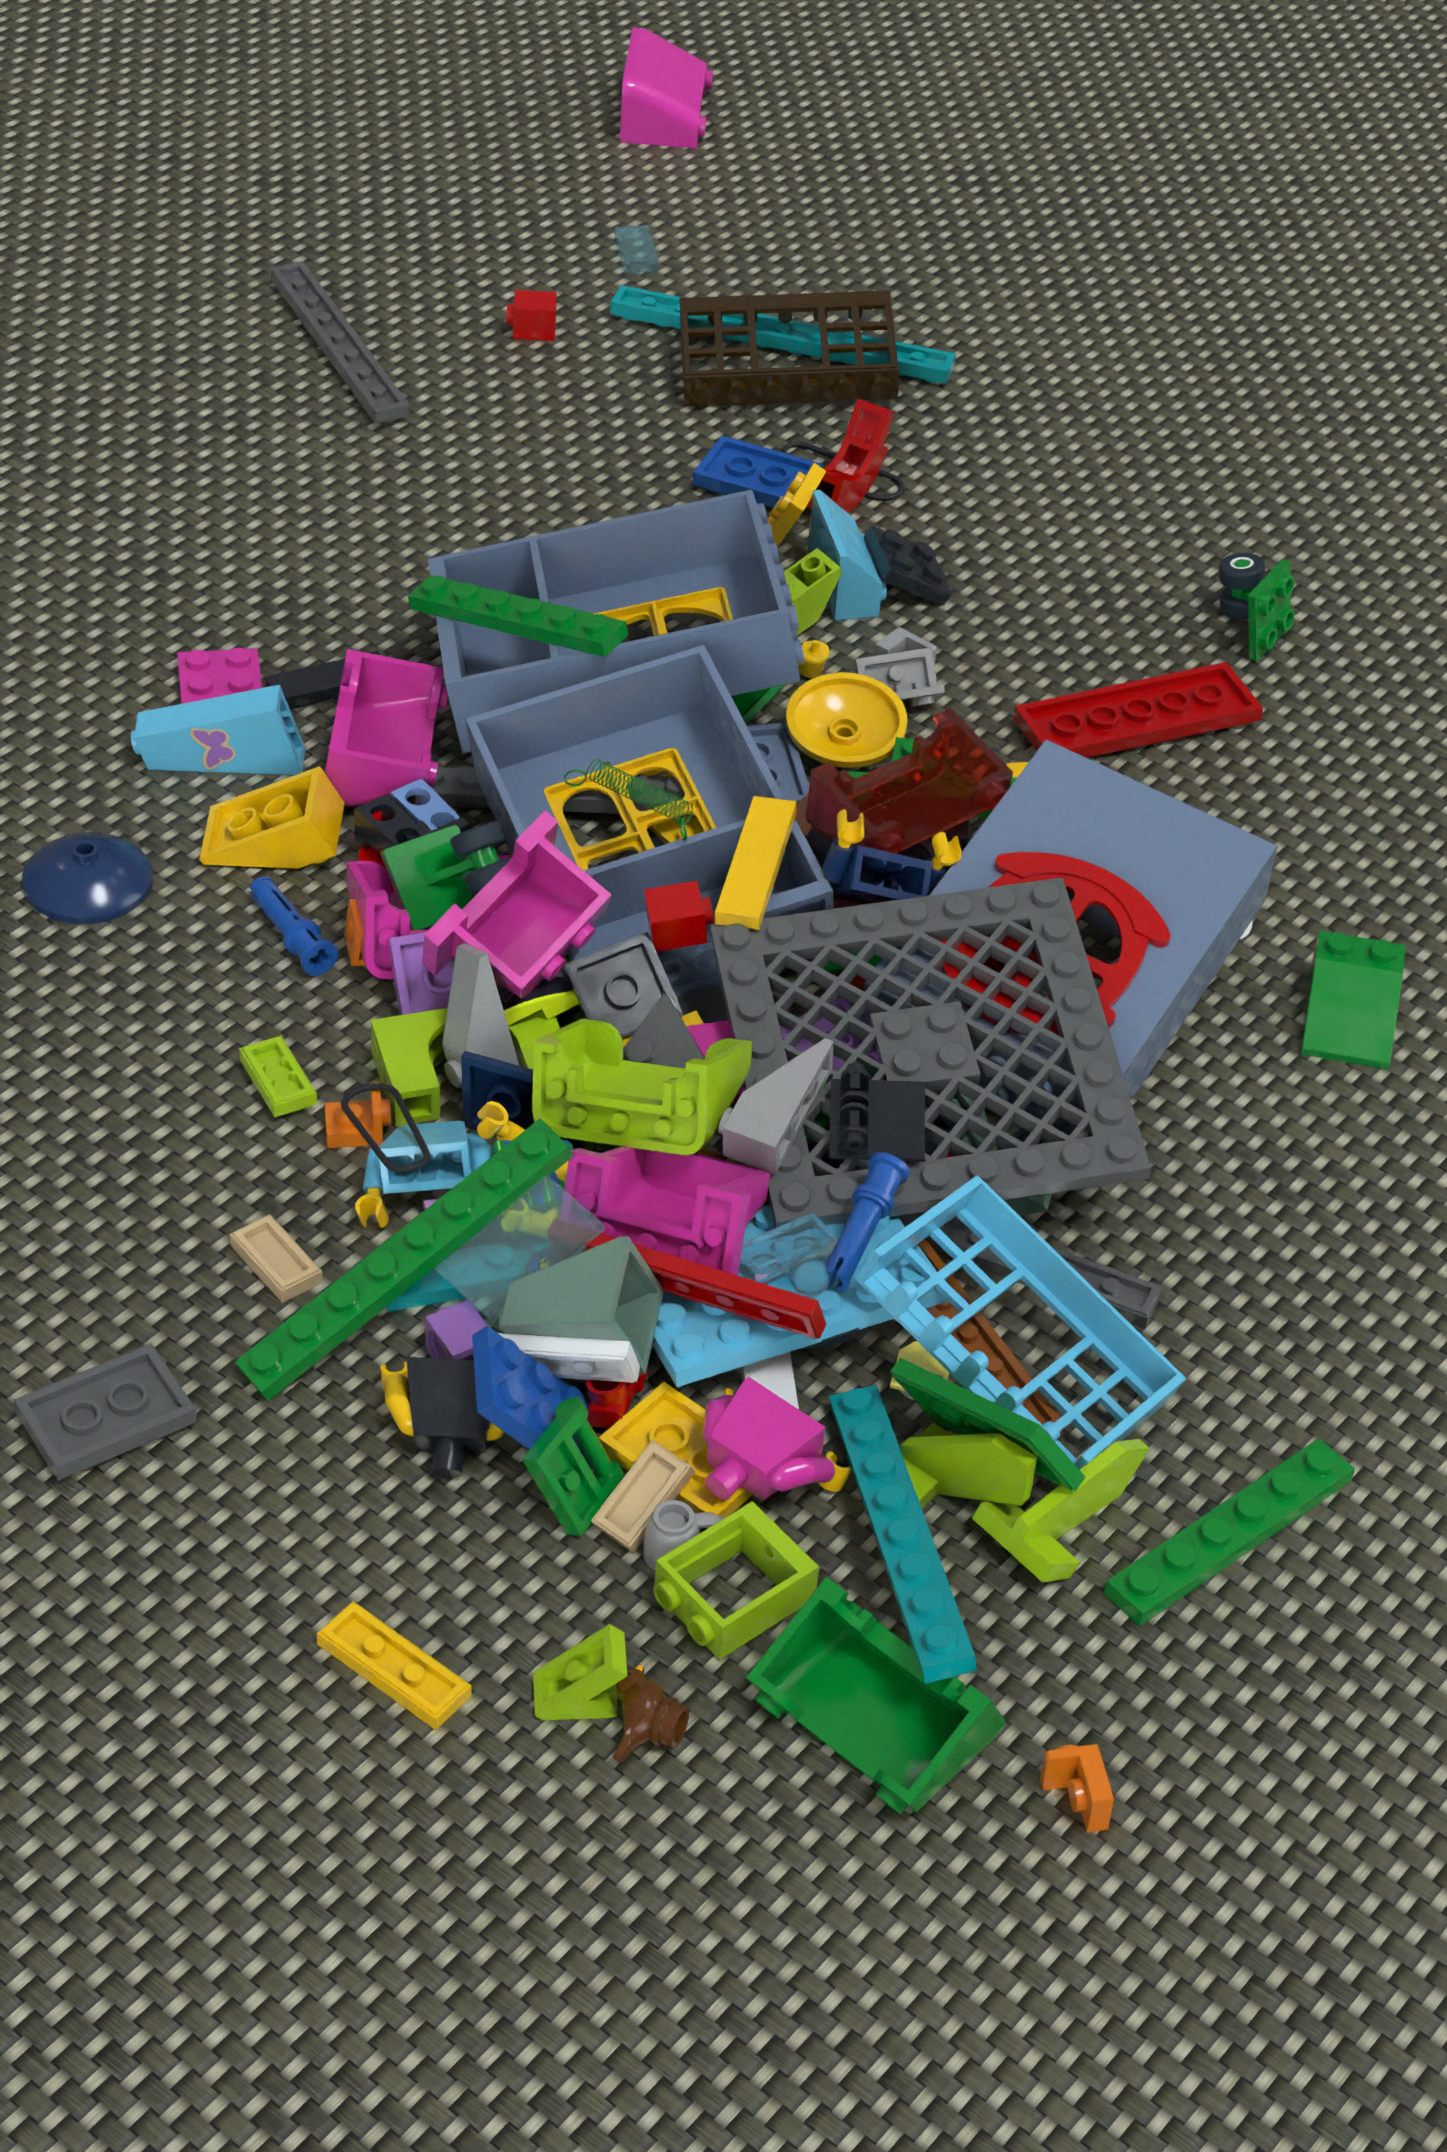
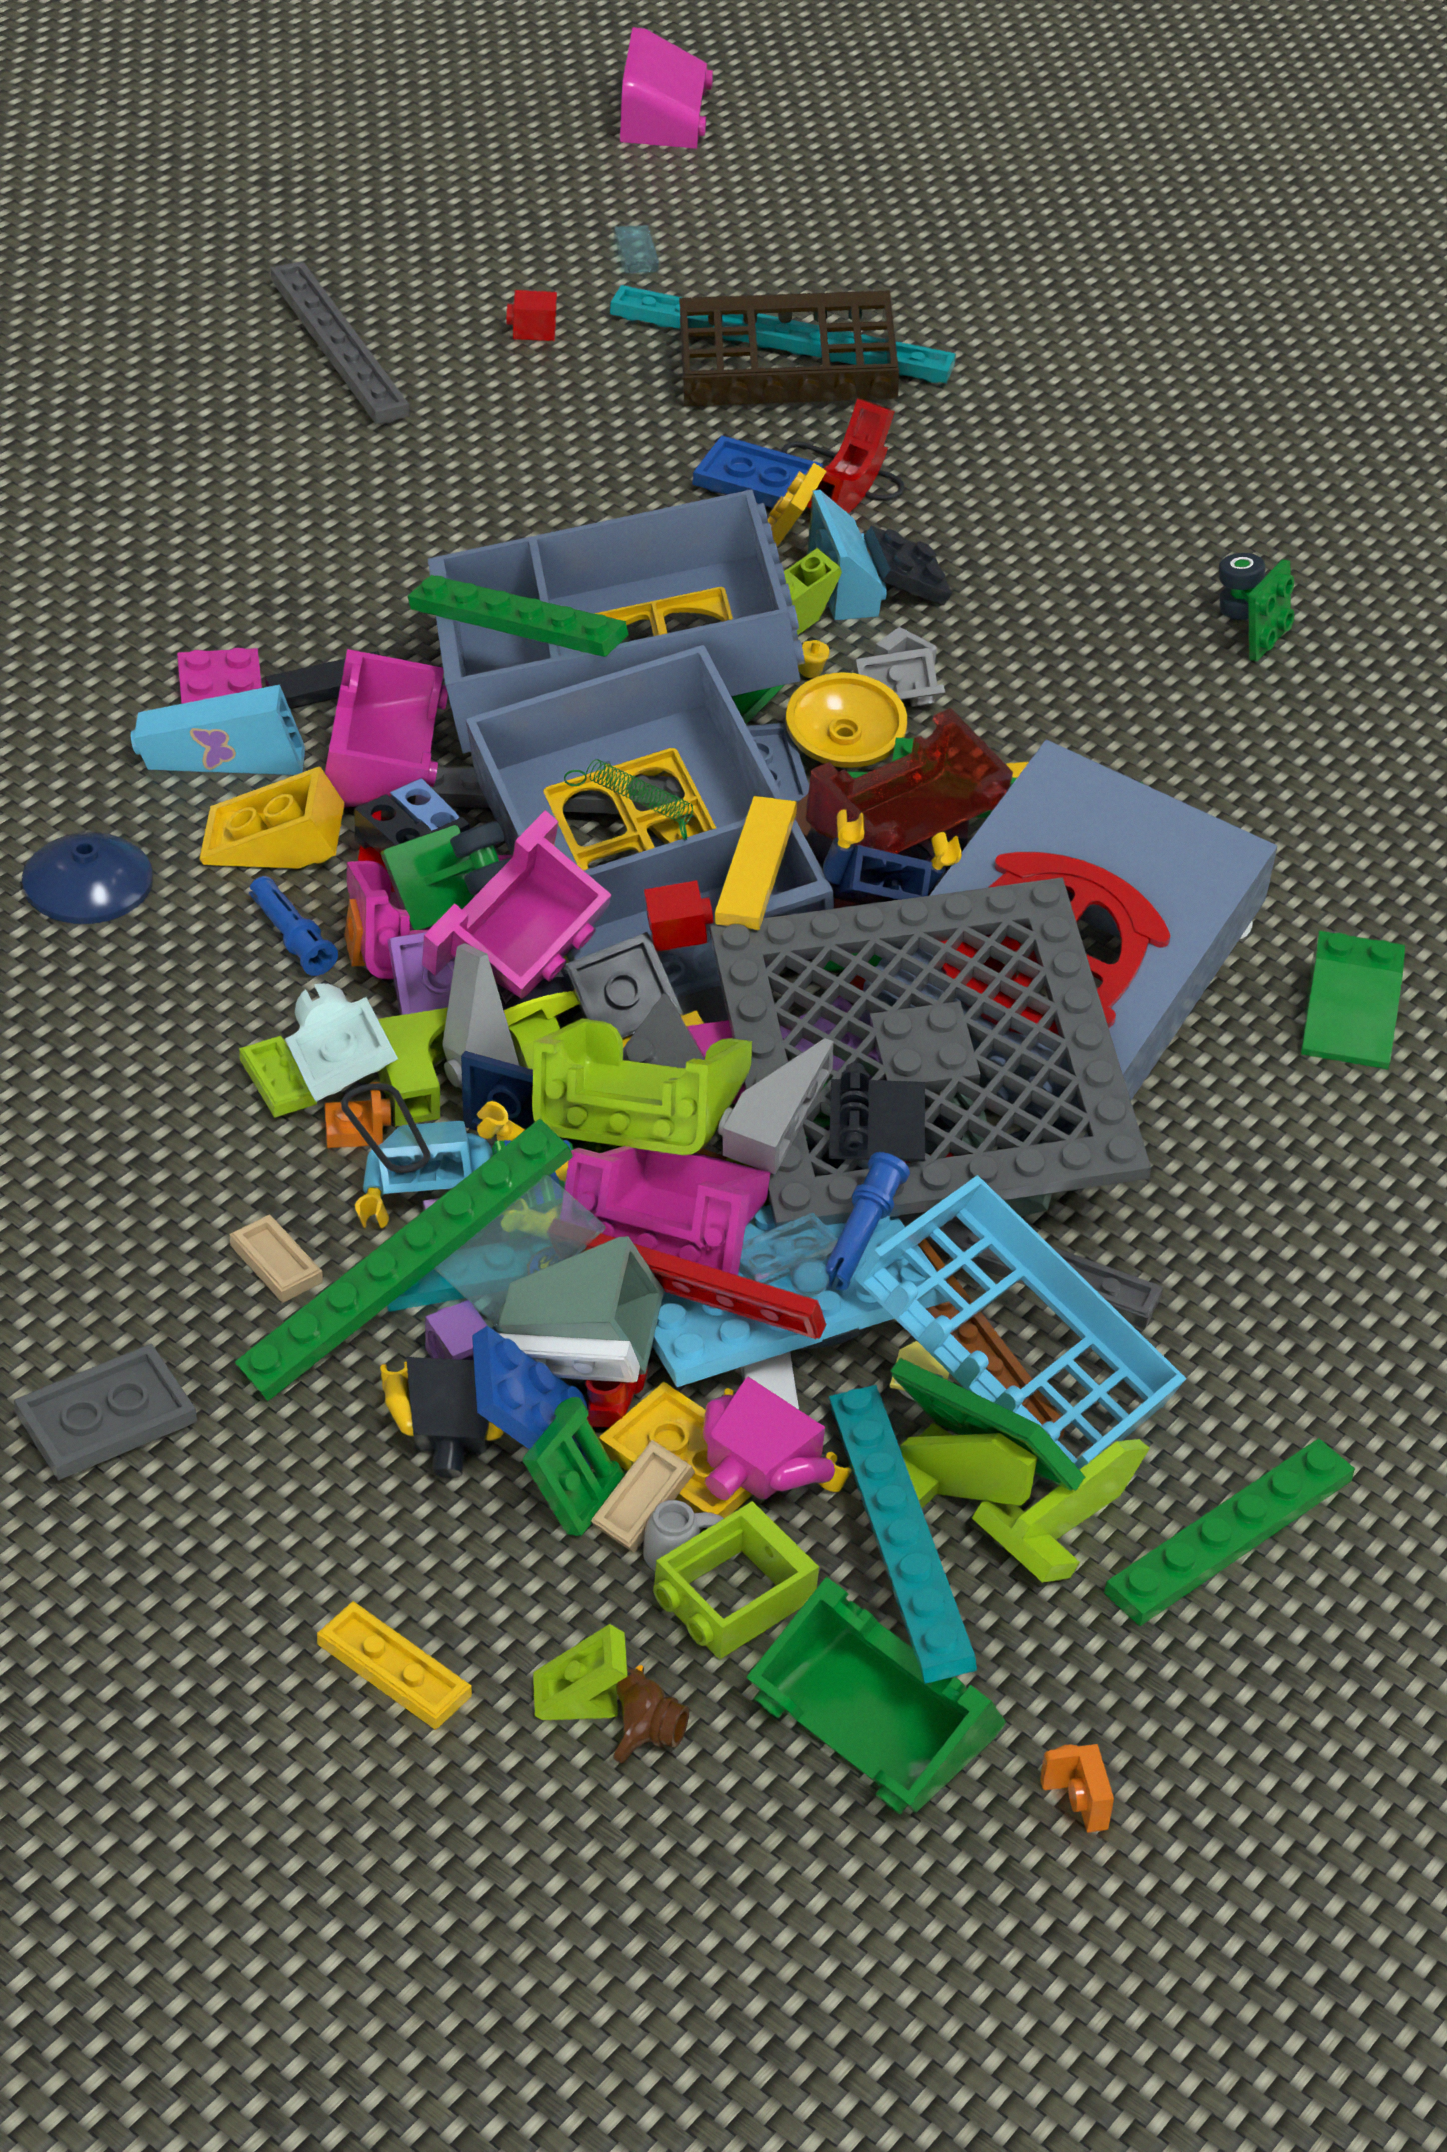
(337, 1041): none -> light aqua plate
(1141, 711): red plate -> none

